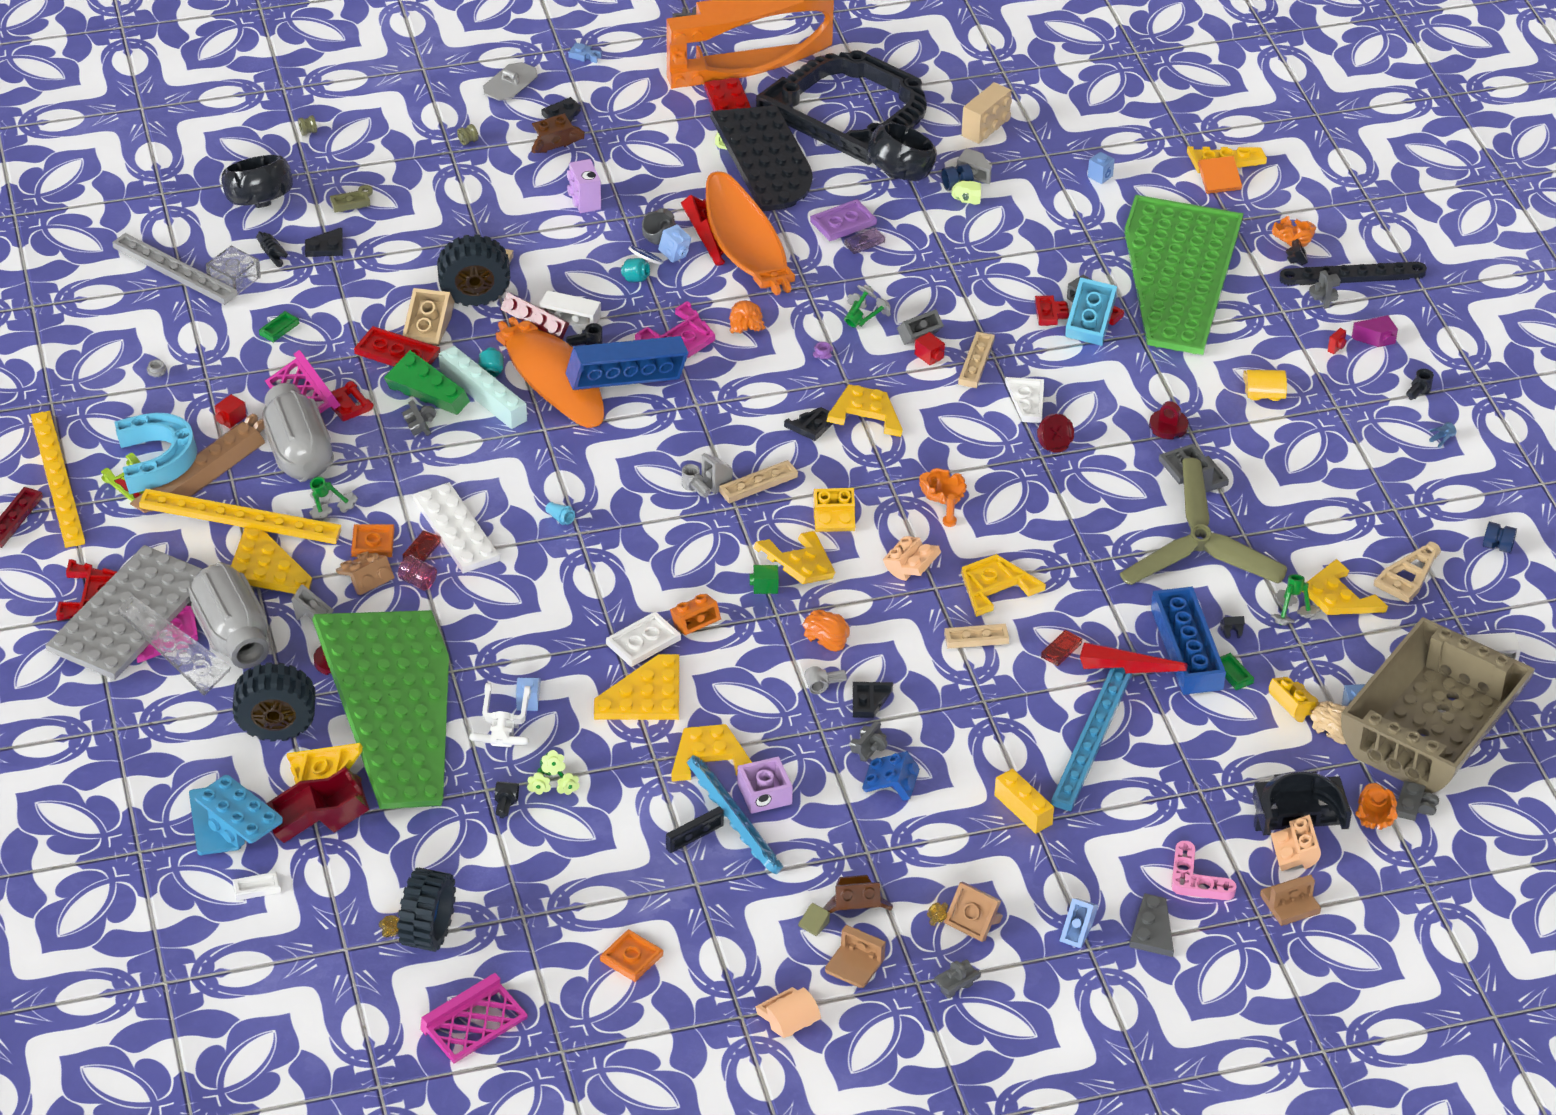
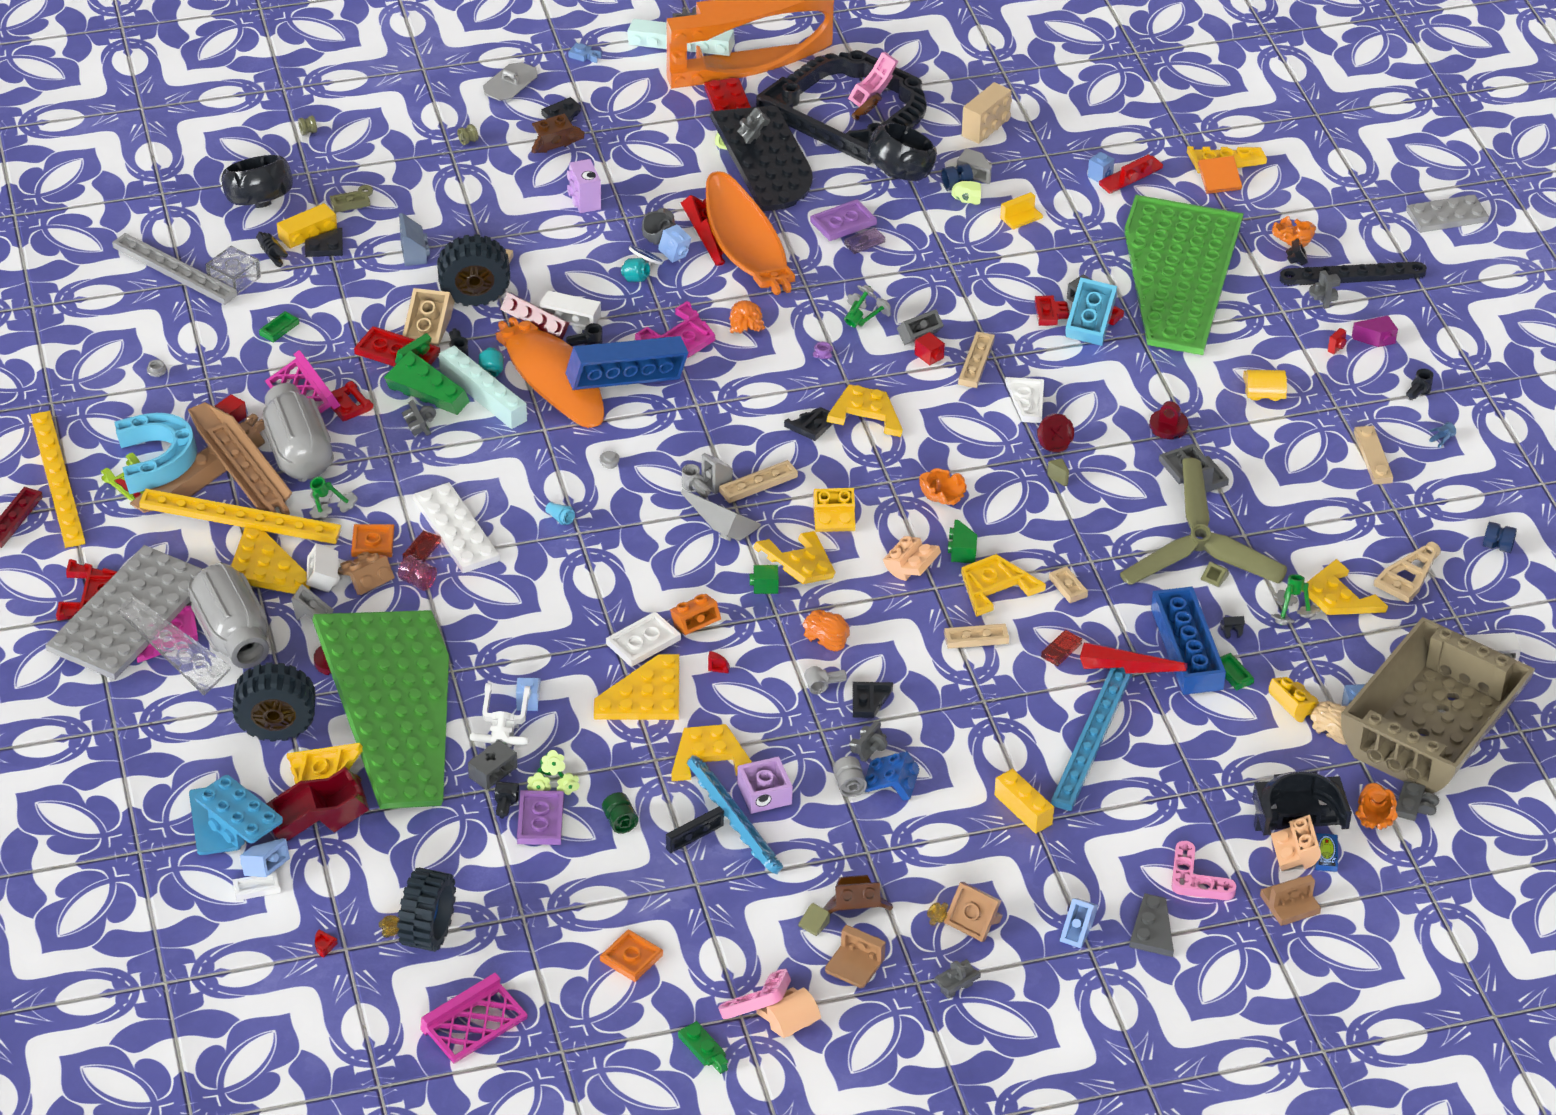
(241, 458): none -> medium nougat hinge
(264, 858): none -> light blue slope
(305, 225): none -> yellow brick
(322, 568): none -> white brick
(324, 943): none -> red tile
(413, 242): none -> sand blue slope
(418, 346): none -> green plate
(458, 341): none -> black axle
(492, 764): none -> dark grey brick
(540, 817): none -> medium lavender plate
(609, 459): none -> light grey plate
(620, 813): none -> dark green wheel
(654, 35): none -> light aqua brick
(703, 1046): none -> green hinge
(717, 663): none -> red tile
(722, 519): none -> wedge
(751, 126): none -> dark grey hips
(771, 993): none -> bright pink beam
(849, 776): none -> light grey wheel
(866, 107): none -> reddish brown tile
(875, 81): none -> bright pink arch
(950, 520): orange piece -> none
(963, 545): none -> green slope
(1020, 211): none -> yellow panel
(1058, 471): none -> olive slope
(1068, 584): none -> tan plate
(1131, 173): none -> red bracket
(1215, 574): none -> olive slope
(1329, 852): none -> tile
(1373, 455): none -> tan plate
(1447, 213): none -> light grey plate

